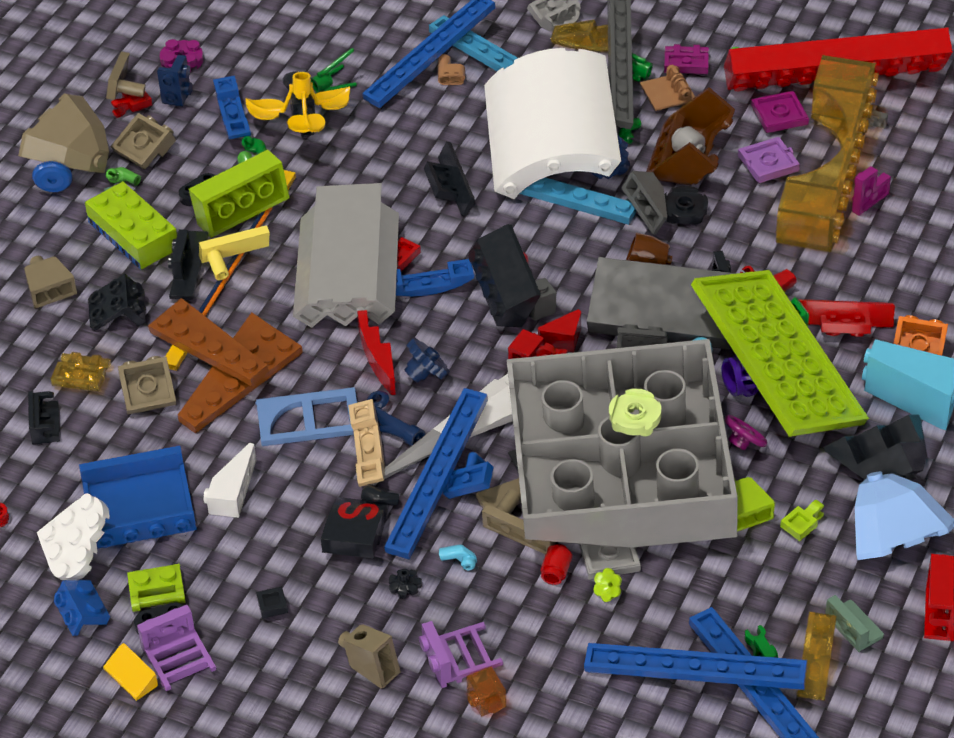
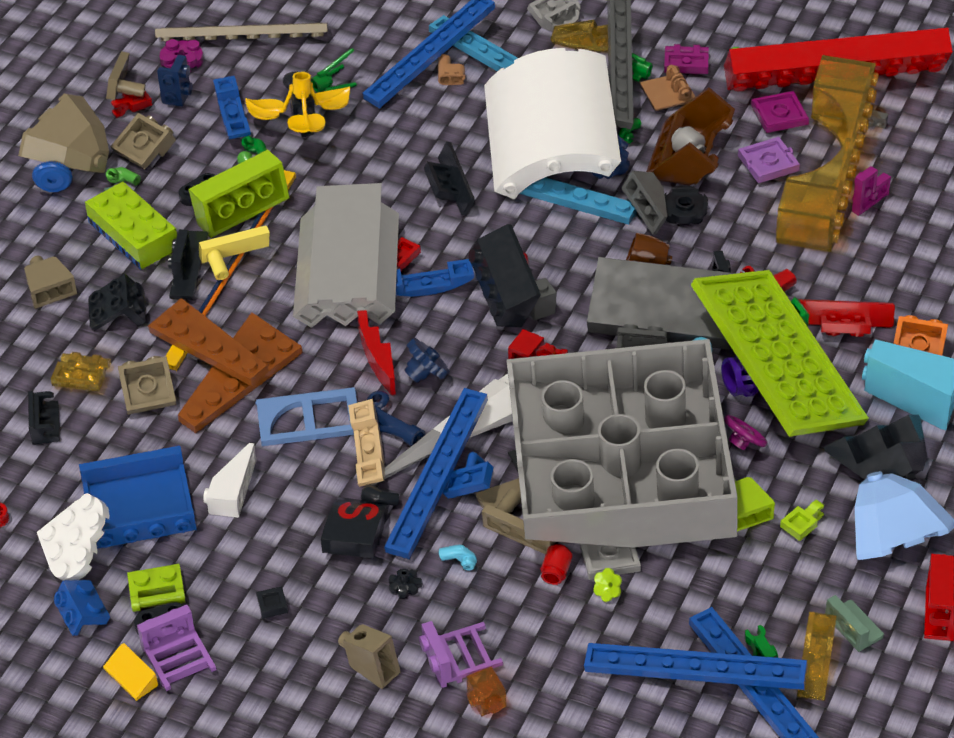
(251, 31): none -> plate
(563, 331): red slope -> none
(638, 424): yellowish green plate -> none

